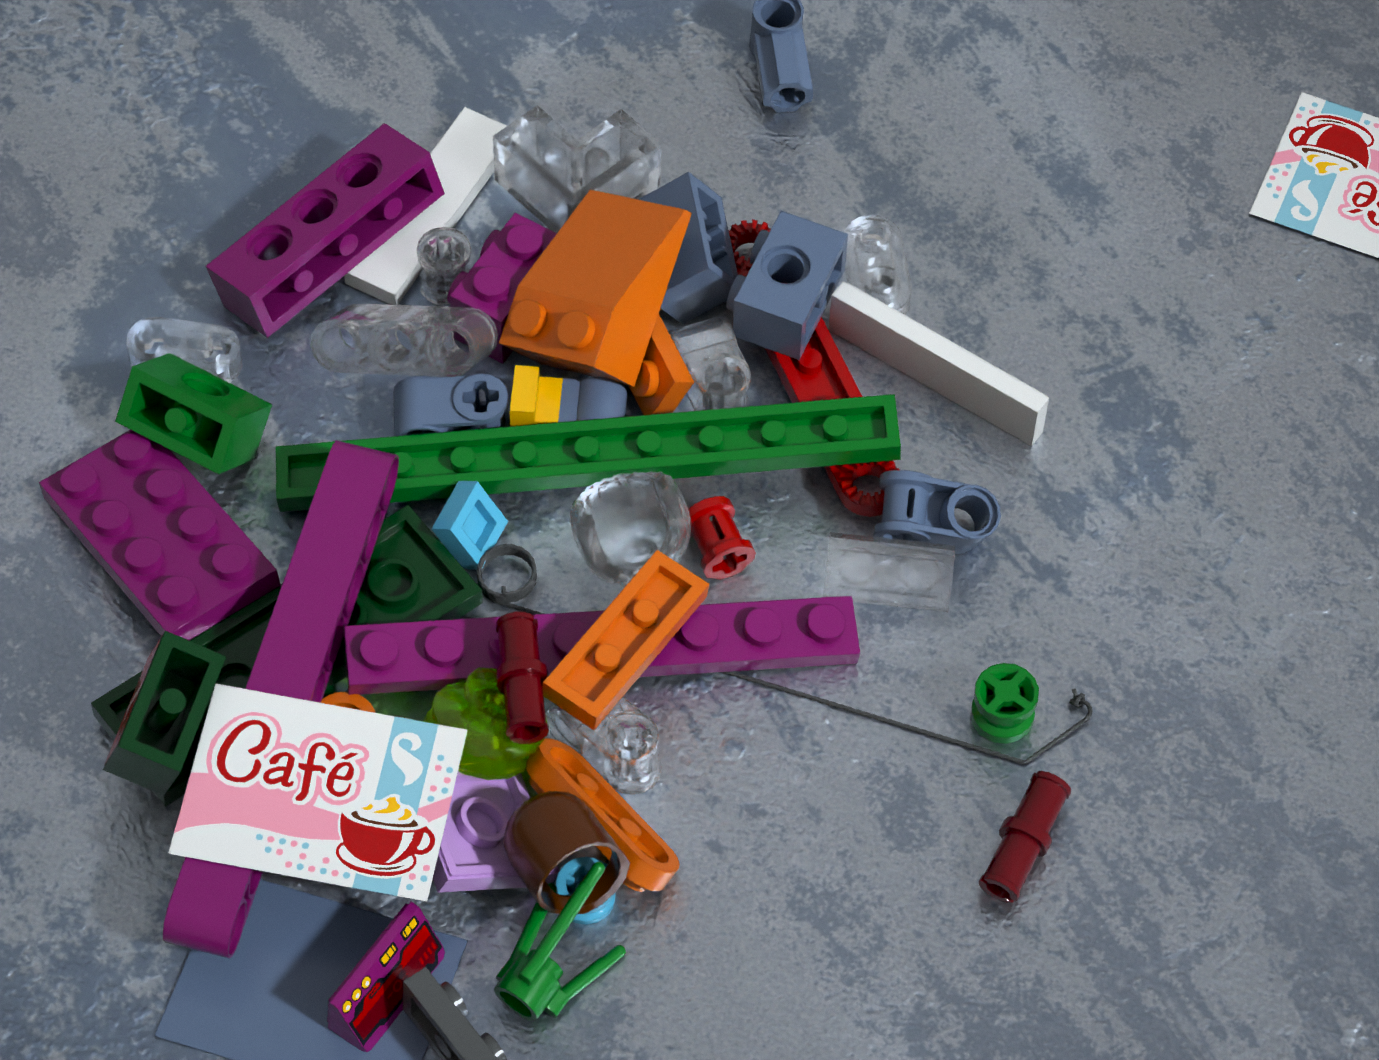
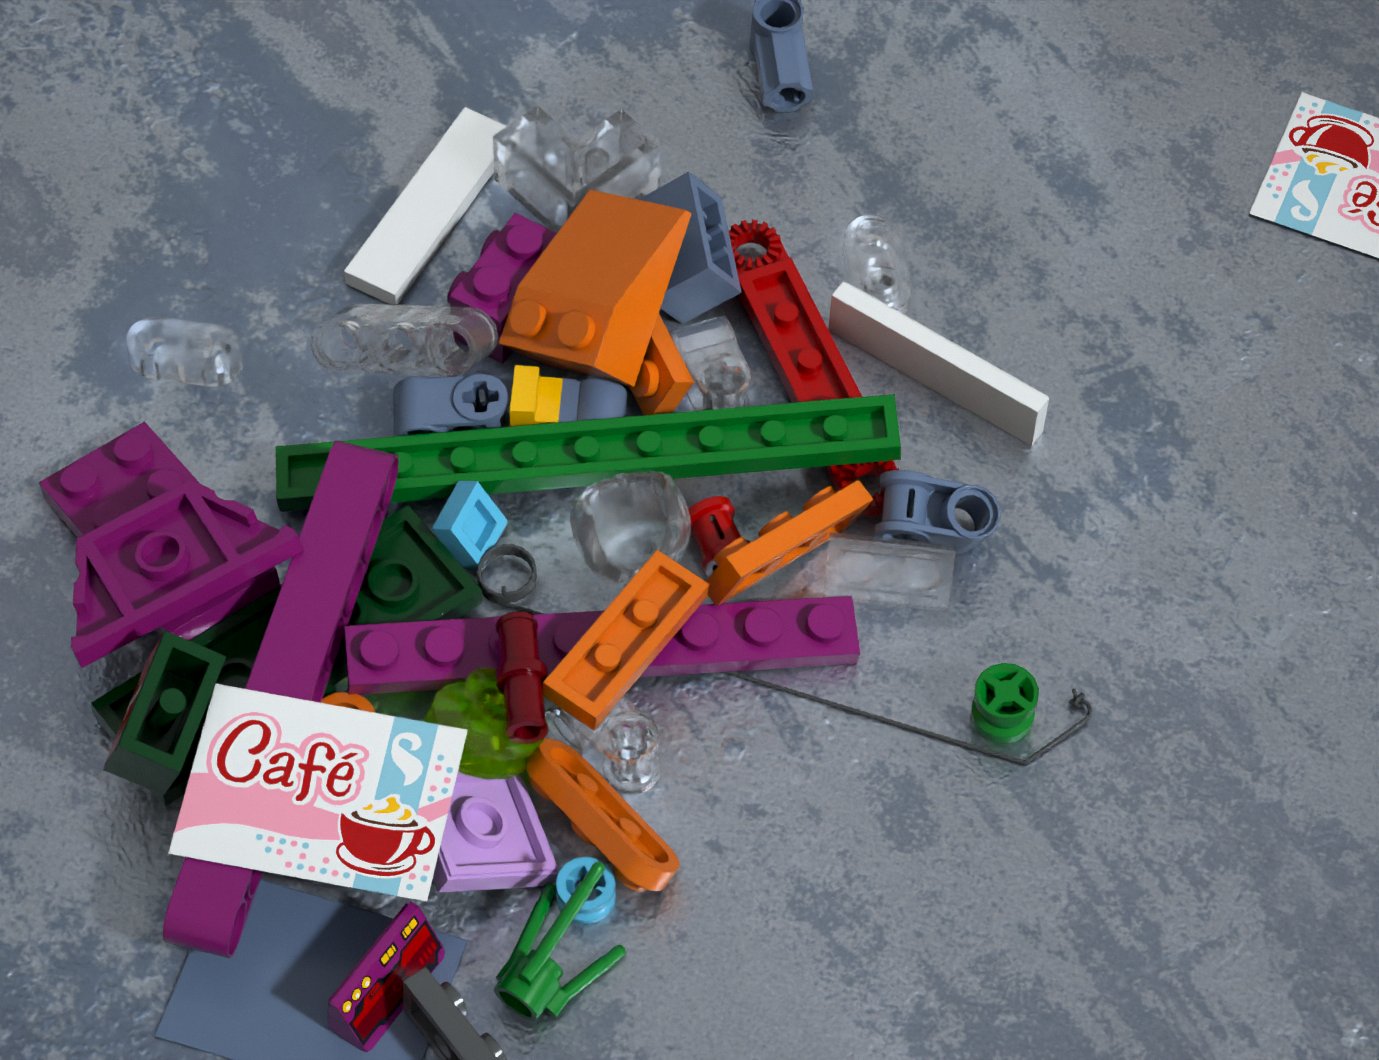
(166, 563): none -> magenta wing
(193, 413): green brick -> none
(325, 230): magenta brick -> none
(443, 256): clear bush -> none
(548, 832): reddish brown helmet -> none
(782, 314): sand blue brick -> none
(785, 540): none -> orange plate
(1025, 836): dark red pin -> none

